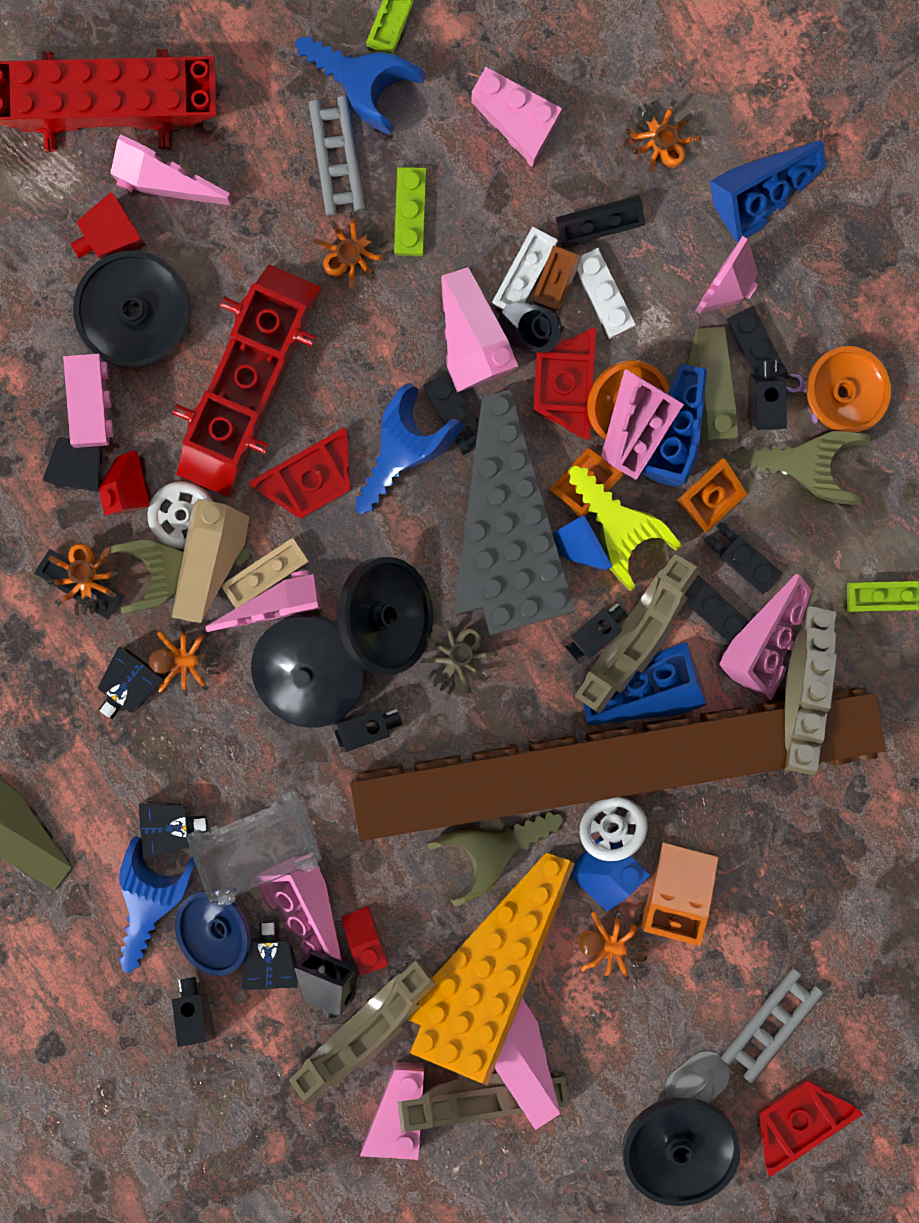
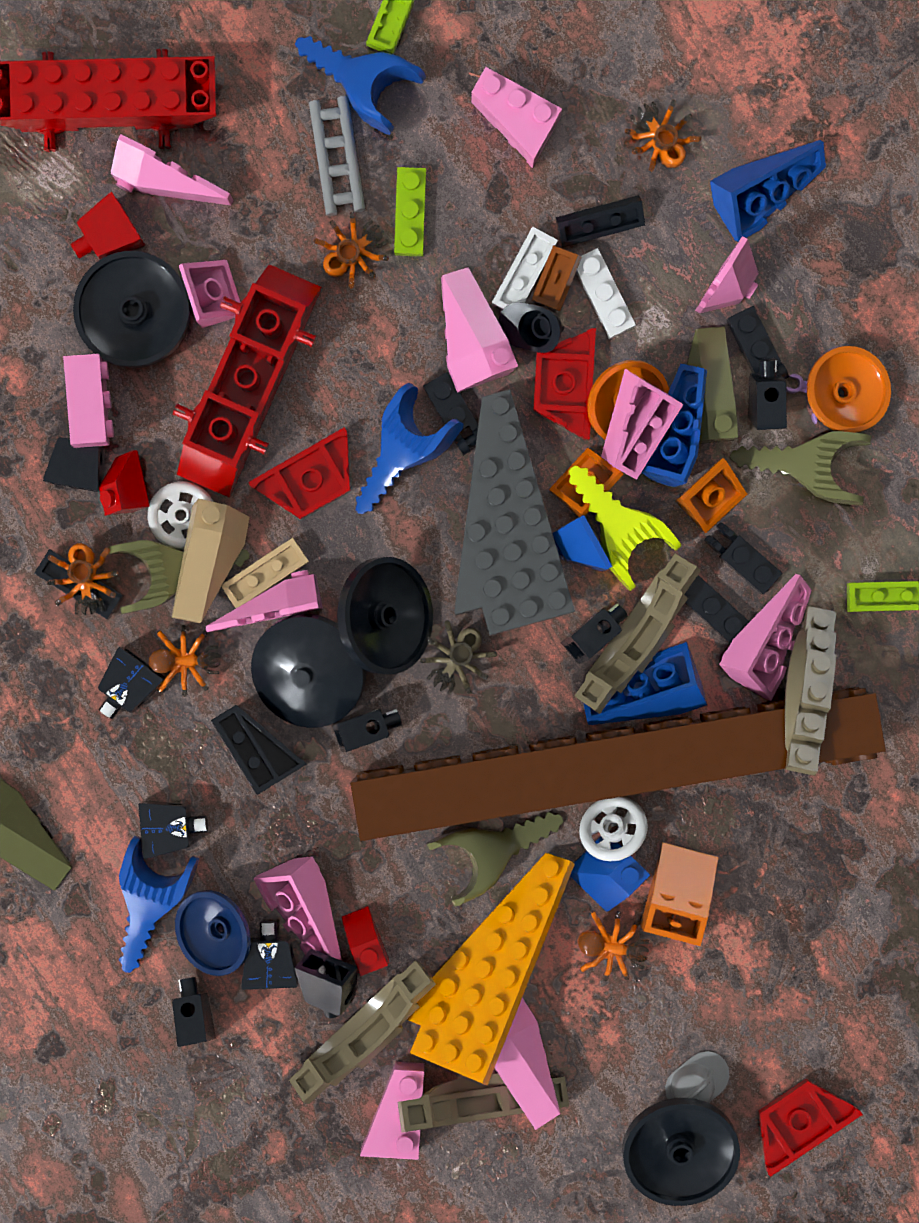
(206, 287): none -> bright pink slope
(255, 750): none -> black wedge
(255, 849): clear windscreen -> none
(754, 1028): light grey bar -> none

